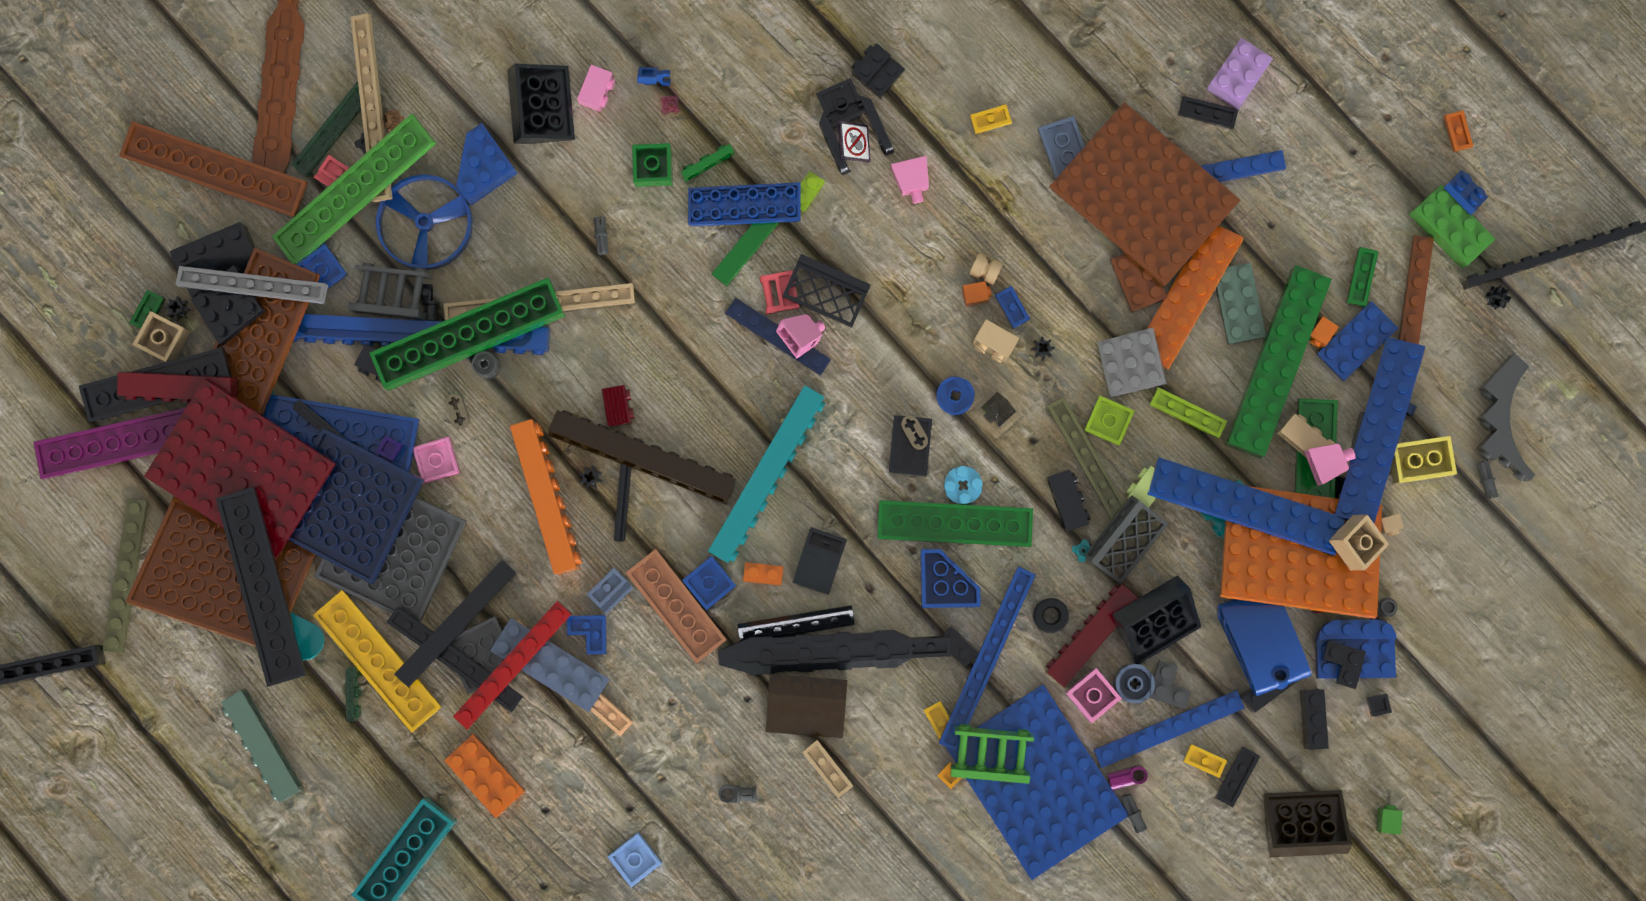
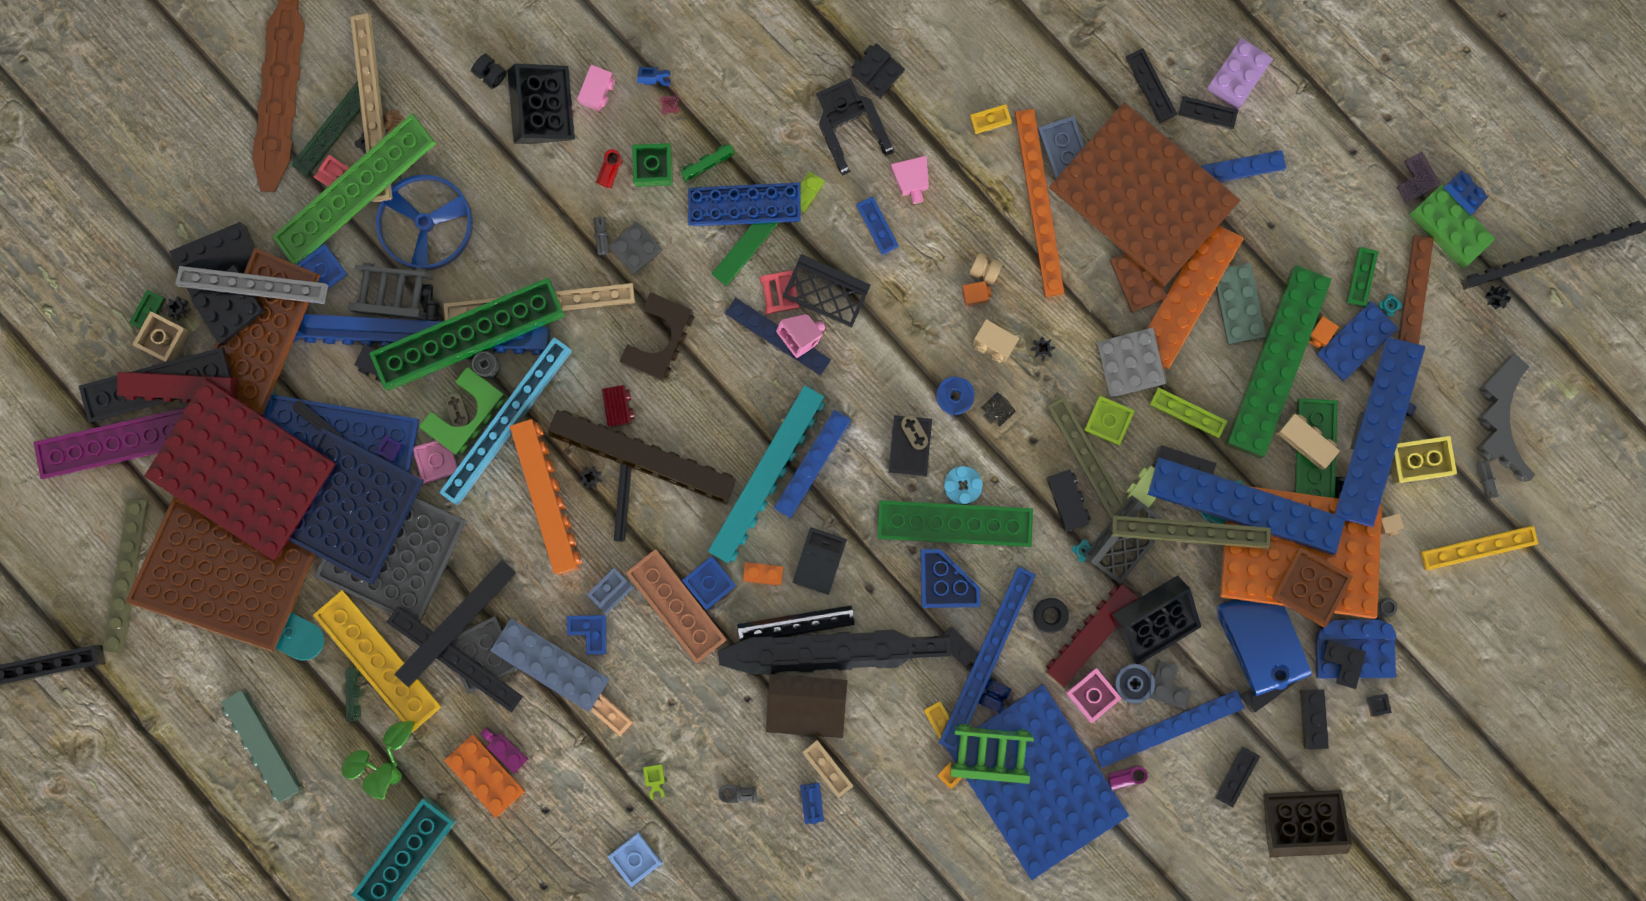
(213, 169): dark orange plate -> none
(261, 587): black plate -> none
(378, 782): none -> bright green plant
(457, 438): none -> bright green arch
(482, 165): blue brick -> none
(487, 70): none -> black wheel
(504, 750): none -> magenta plate
(510, 414): none -> medium azure brick
(512, 665): red plate -> none
(608, 170): none -> red piece
(635, 248): none -> dark grey plate
(654, 777): none -> lime plate
(658, 364): none -> dark brown arch
(812, 464): none -> blue brick
(812, 803): none -> blue hinge
(854, 141): piece -> none
(877, 226): none -> blue plate
(995, 696): none -> clear blue wheel
(1012, 307): blue plate -> none
(1039, 203): none -> orange plate
(1134, 813): dark grey axle -> none
(1151, 86): none -> black tile
(1184, 459): none -> black brick
(1191, 532): none -> olive plate
(1204, 760): yellow plate -> none
(1312, 587): none -> dark orange plate
(1328, 462): bright pink torso -> none
(1358, 542): tan brick -> none
(1389, 819): bright green brick -> none
(1390, 299): none -> teal plate
(1423, 178): none -> clear purple plate
(1458, 131): orange plate -> none
(1479, 548): none -> yellow tile

